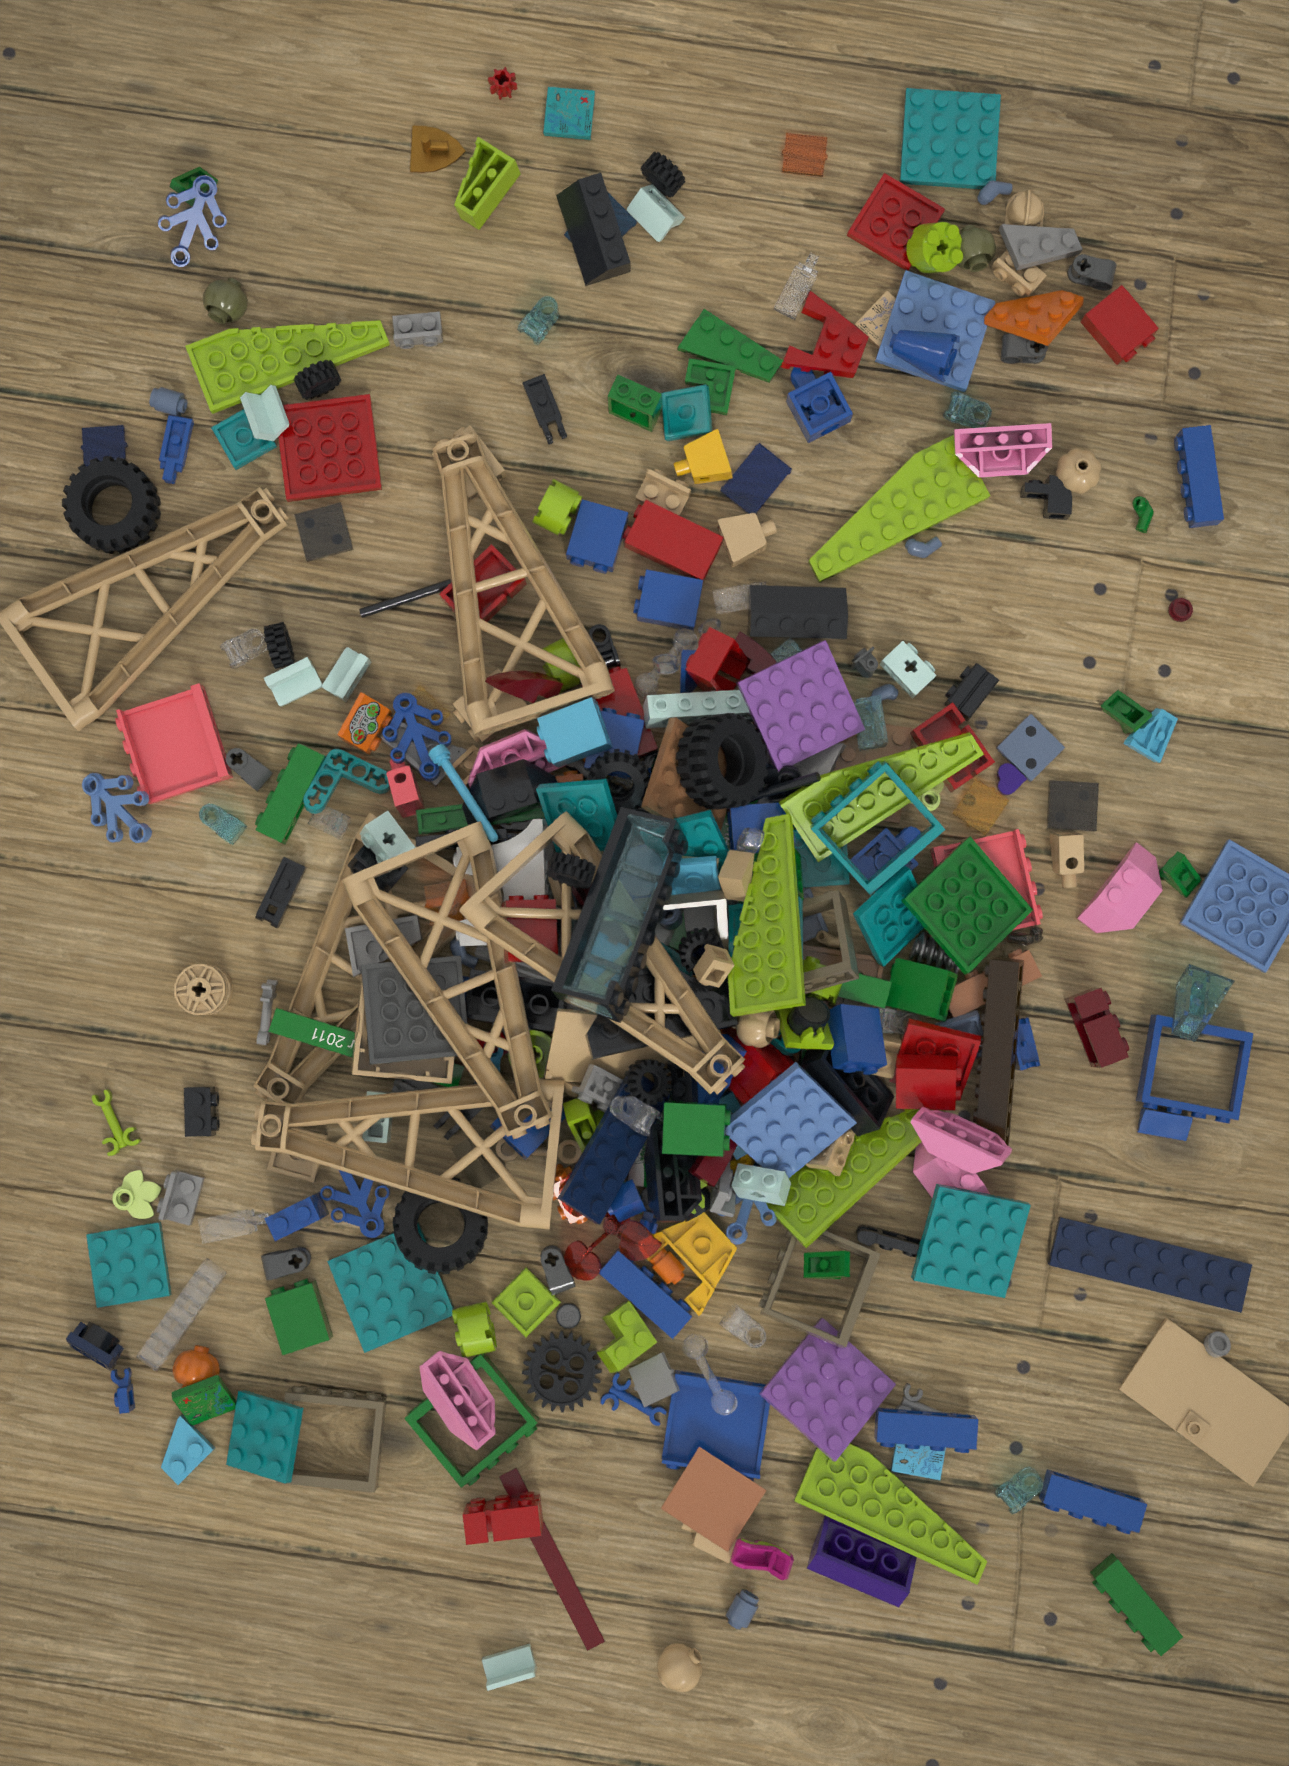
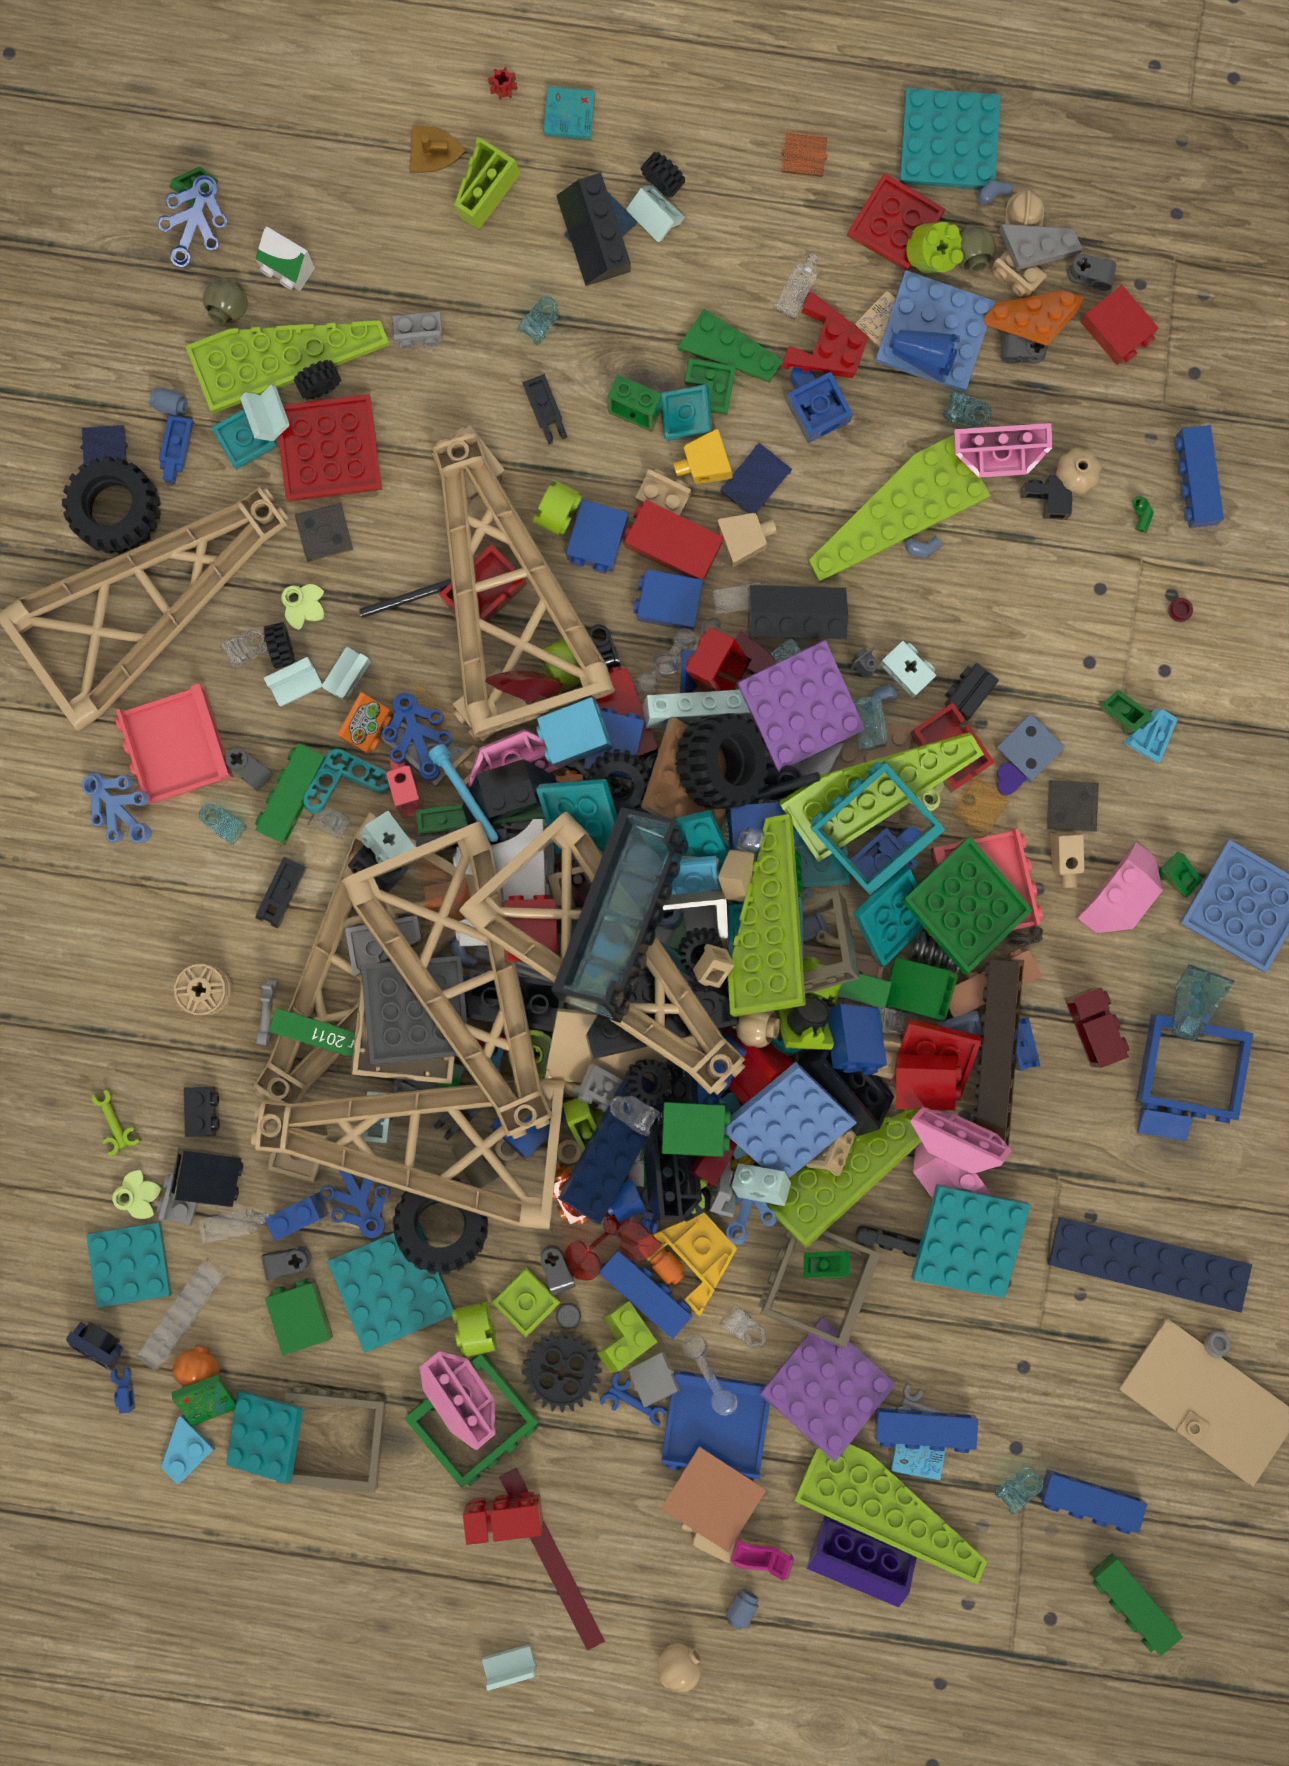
(206, 1177): none -> black brick
(284, 260): none -> white slope
(305, 607): none -> yellowish green plate
(571, 870): black tyre -> none

